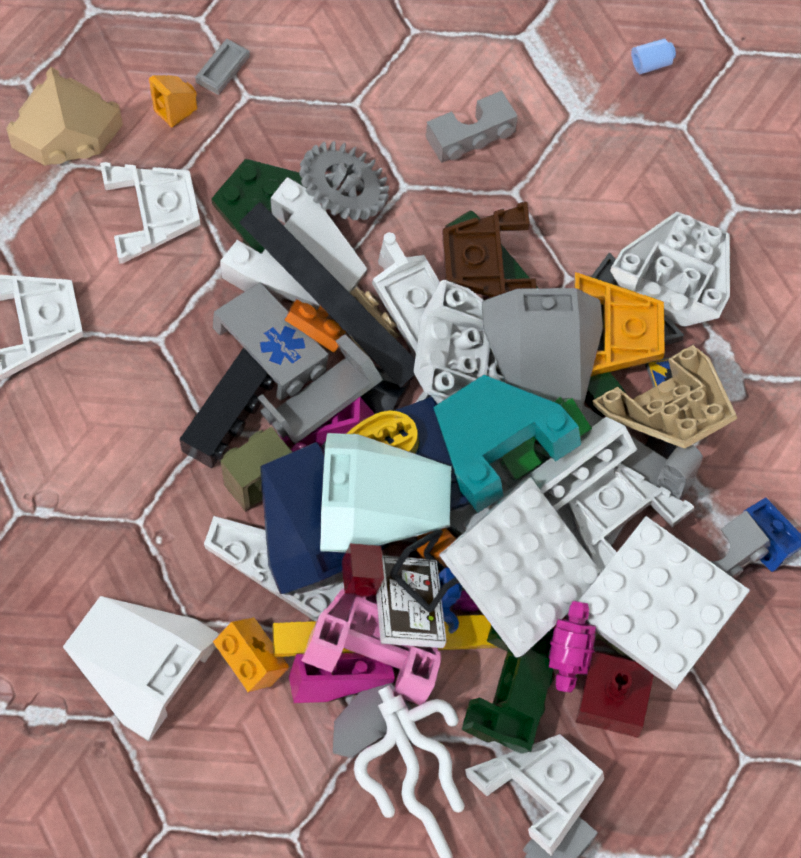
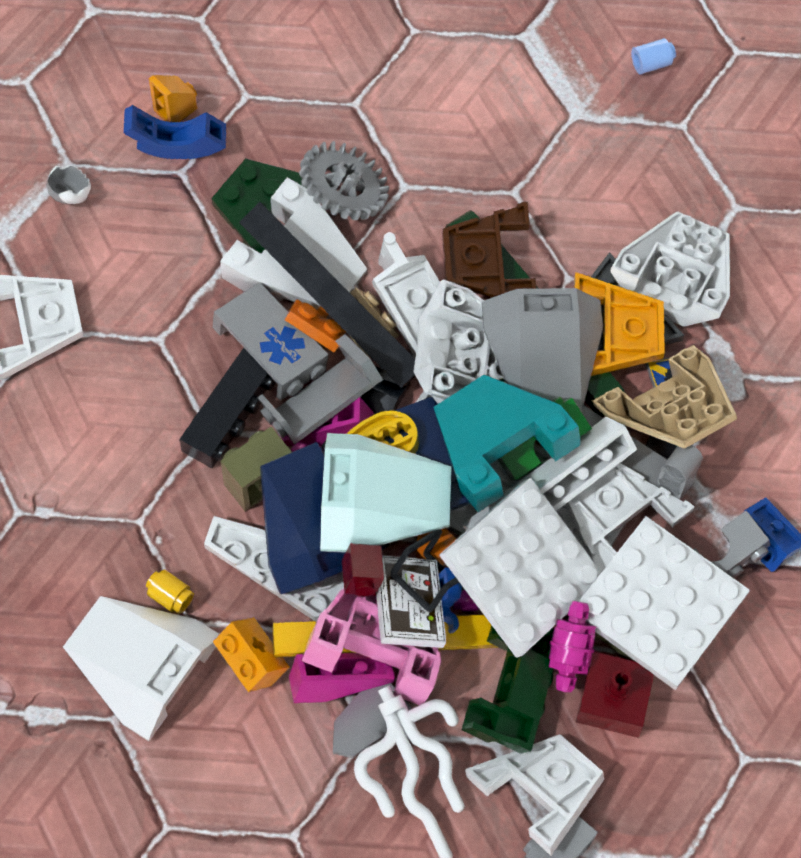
(63, 122): tan wedge -> none
(68, 185): none -> light grey hair
(164, 202): white wing -> none
(169, 591): none -> yellow brick
(175, 139): none -> blue arch
(222, 66): light grey tile -> none
(453, 139): light grey arch -> none

